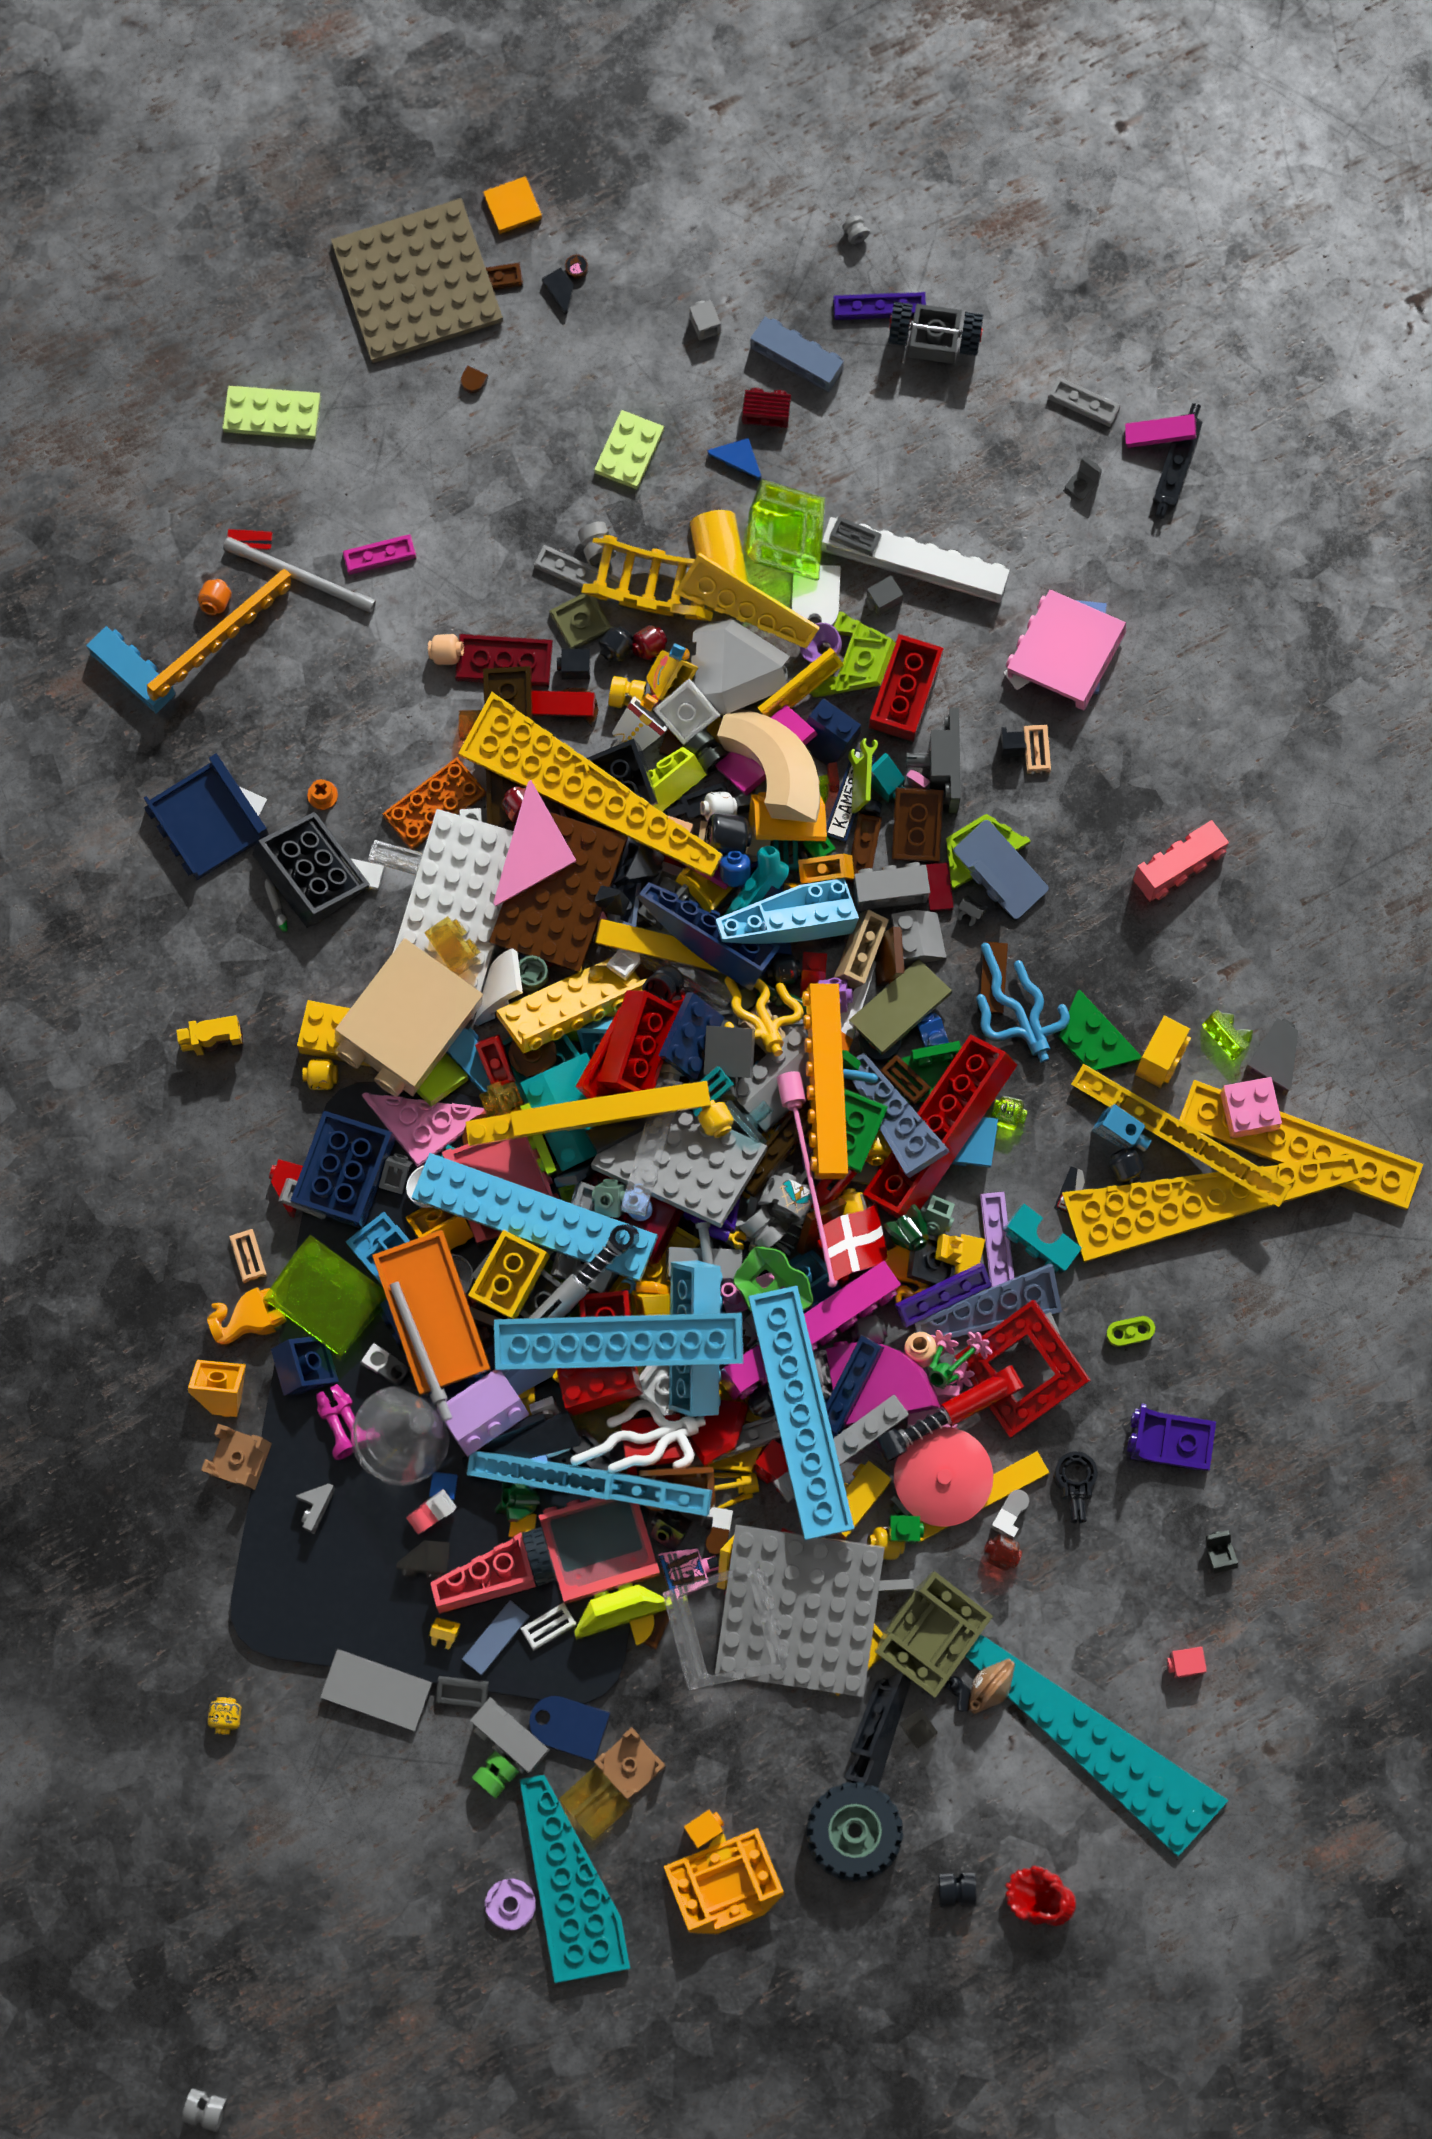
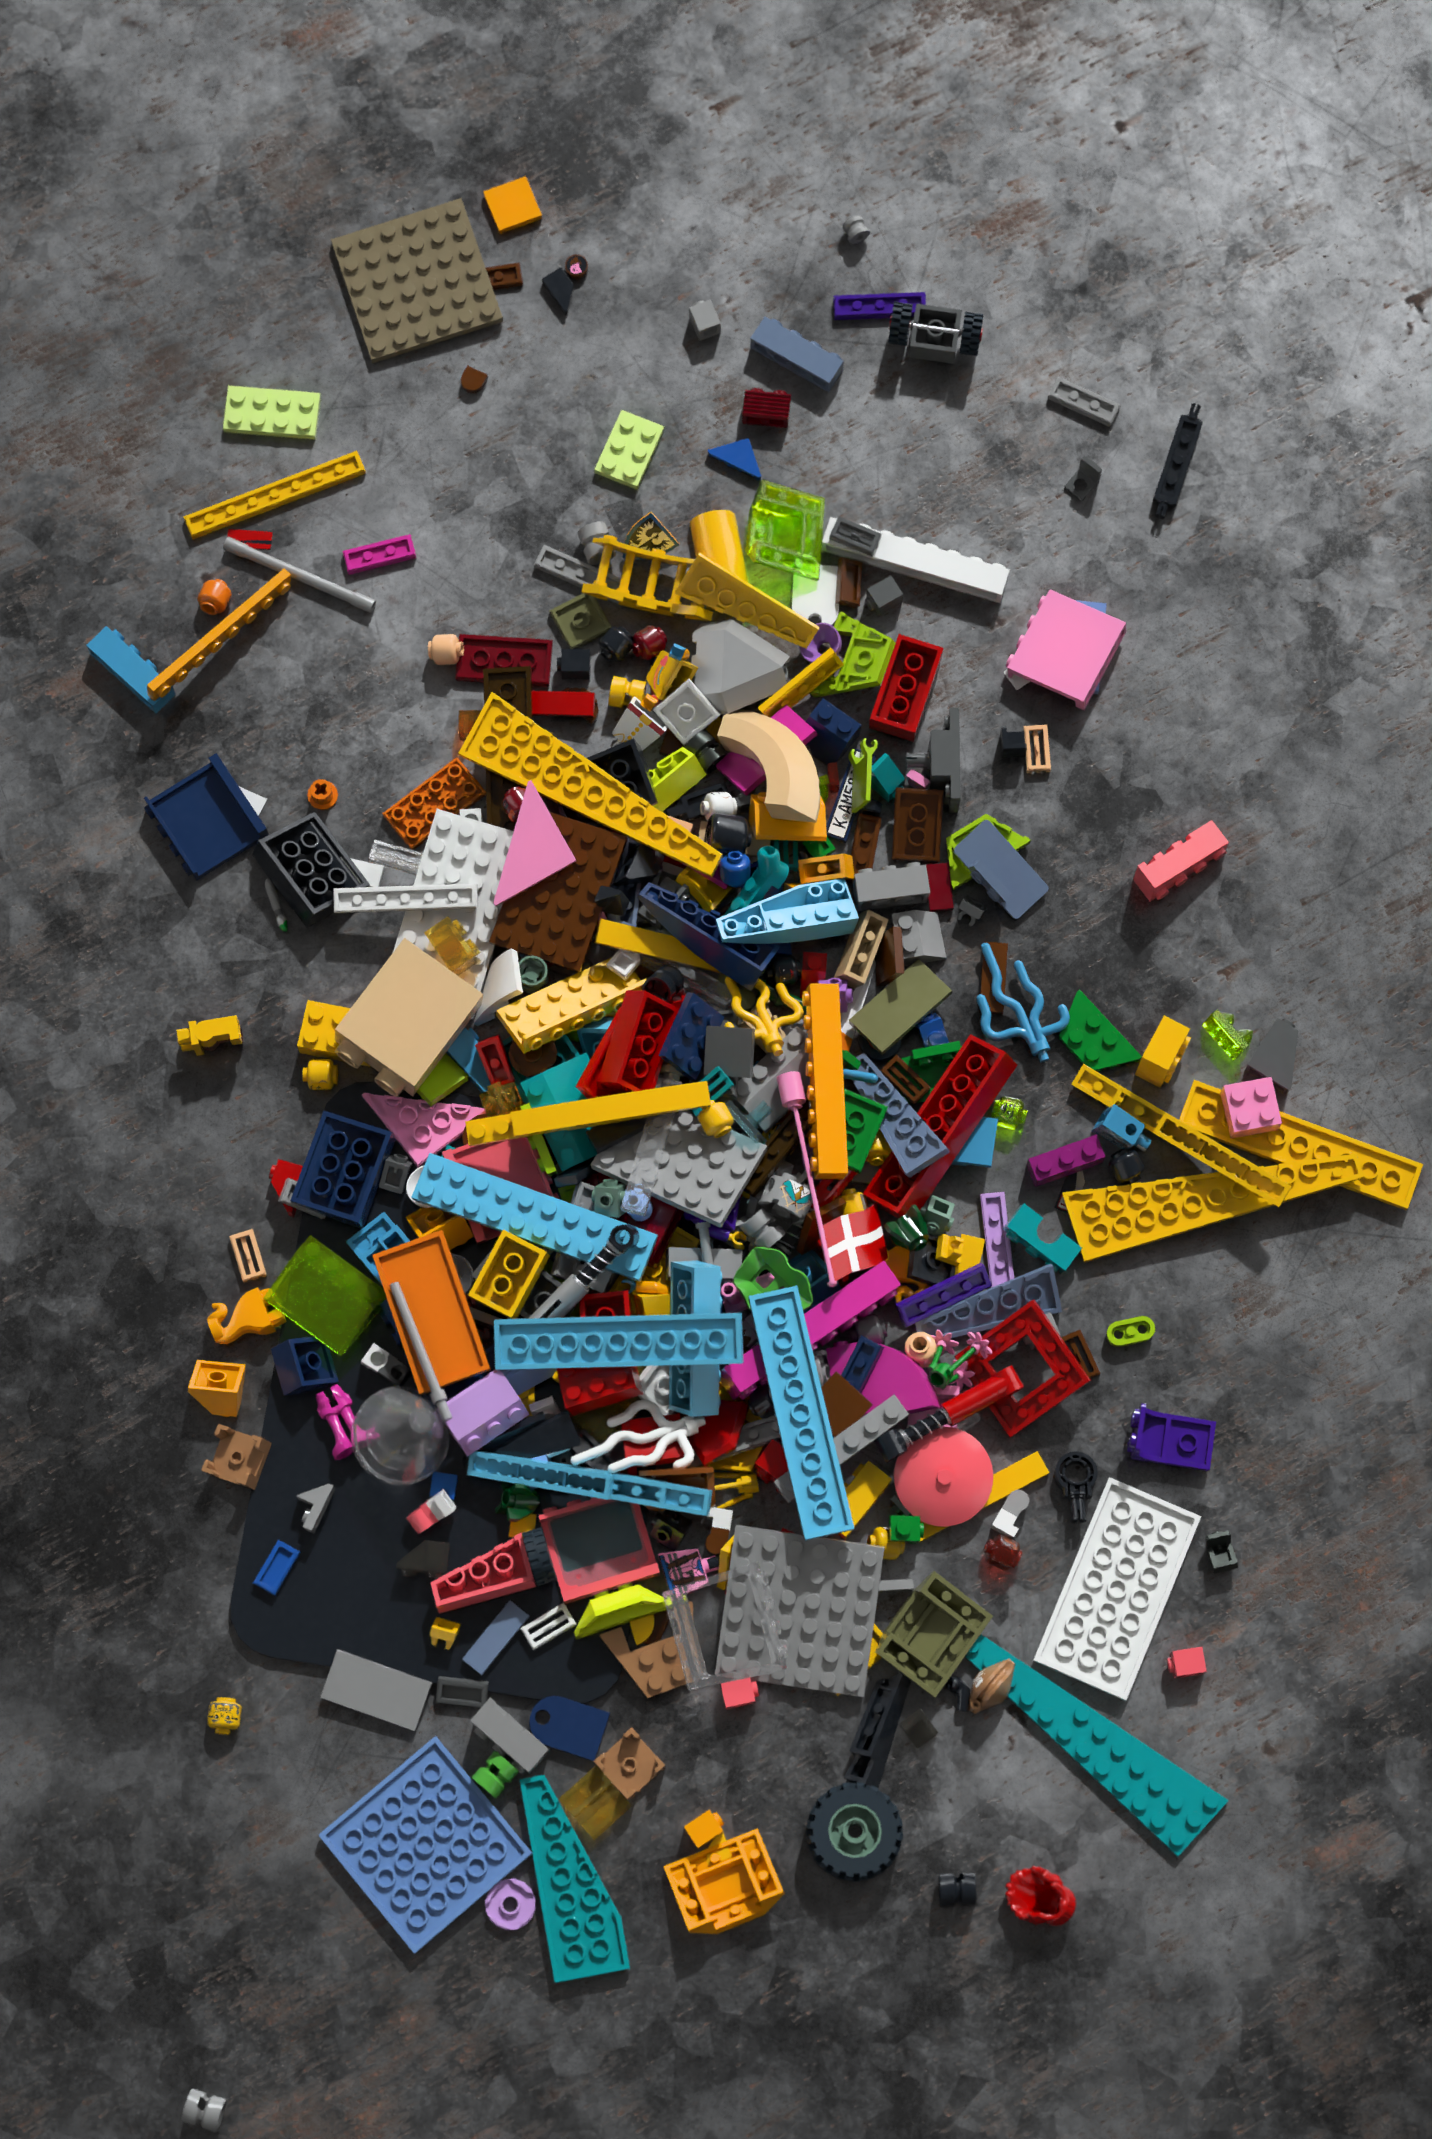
(274, 495): none -> yellow tile
(276, 1567): none -> blue tile
(405, 898): none -> white tile
(425, 1844): none -> medium blue plate
(649, 535): none -> shield
(651, 1667): none -> medium nougat wing
(739, 1693): none -> coral brick
(843, 1403): none -> reddish brown tile
(848, 582): none -> reddish brown tile
(1065, 1160): none -> magenta brick
(1079, 1335): none -> reddish brown tile
(1117, 1589): none -> white plate
(1160, 430): dark pink tile -> none

